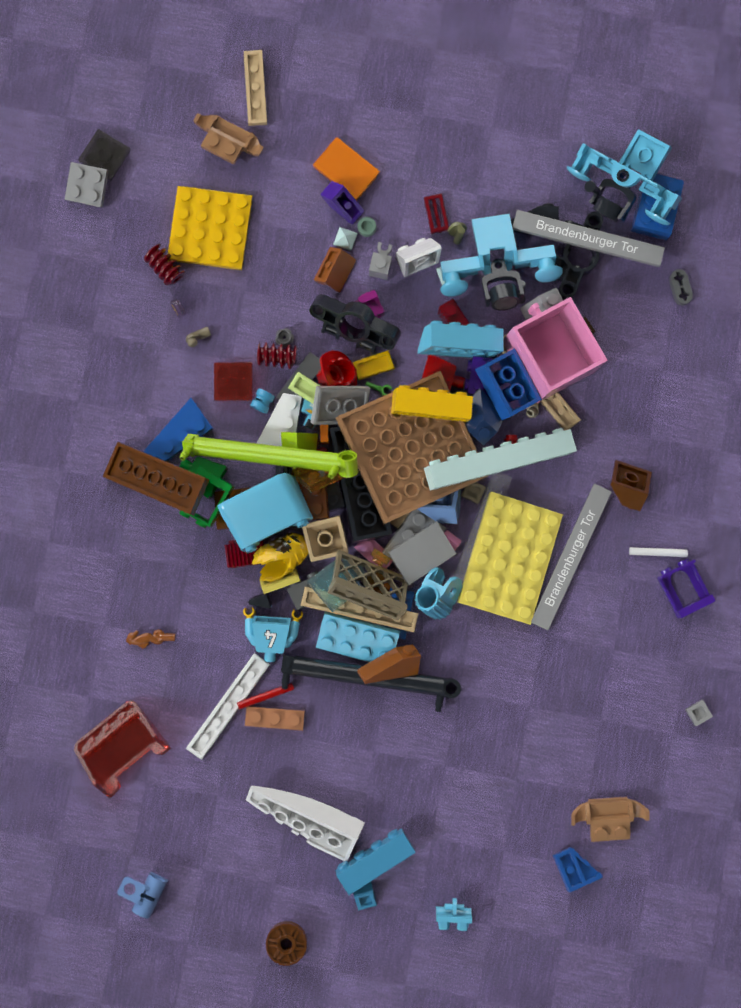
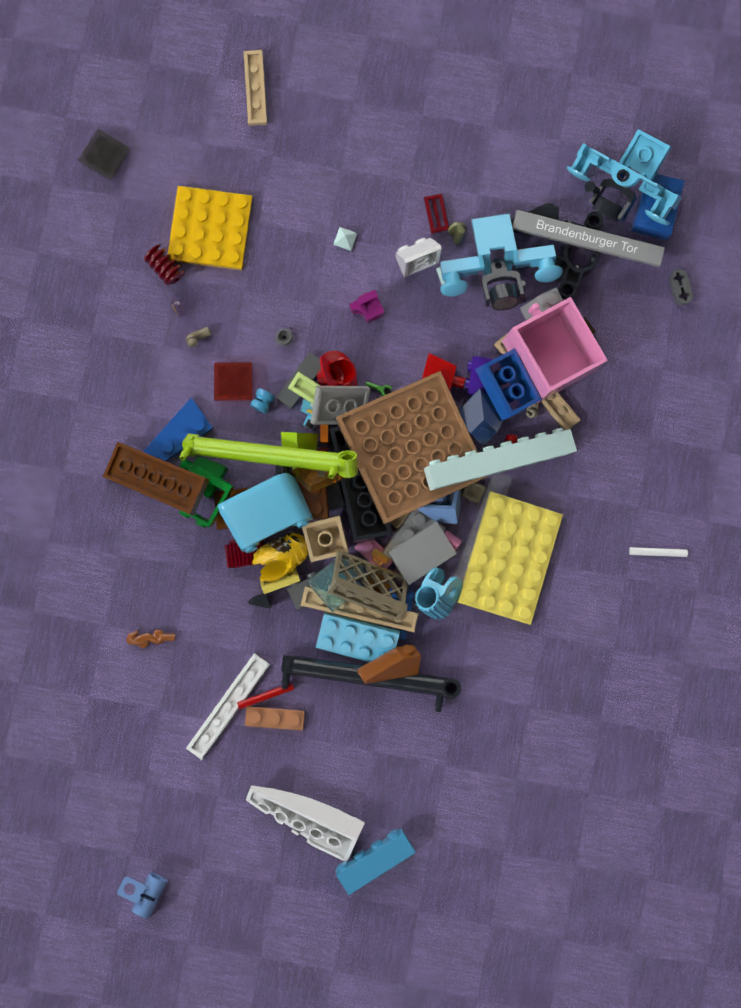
(86, 184): light grey plate -> none
(117, 745): clear red windscreen -> none
(226, 138): medium nougat plate -> none
(271, 634): medium azure torso -> none
(276, 355): dark red piece -> none
(280, 954): reddish brown wheel -> none
(283, 419): white wing -> none
(335, 269): dark orange panel -> none
(342, 202): dark purple slope -> none
(346, 167): orange tile -> none
(365, 897): dark azure slope -> none
(367, 227): sand green tile -> none
(373, 365): yellow tile -> none
(374, 334): black piece -> none
(380, 263): light grey brick -> none
(432, 404): yellow brick -> none
(451, 312): dark red brick -> none
(455, 914): medium azure hips -> none
(461, 340): medium azure slope -> none
(570, 556): light grey tile -> none
(575, 870): blue wing -> none
(609, 817): medium nougat plate -> none
(630, 484): reddish brown slope -> none
(697, 582): dark purple panel -> none
(698, 712): light grey plate -> none

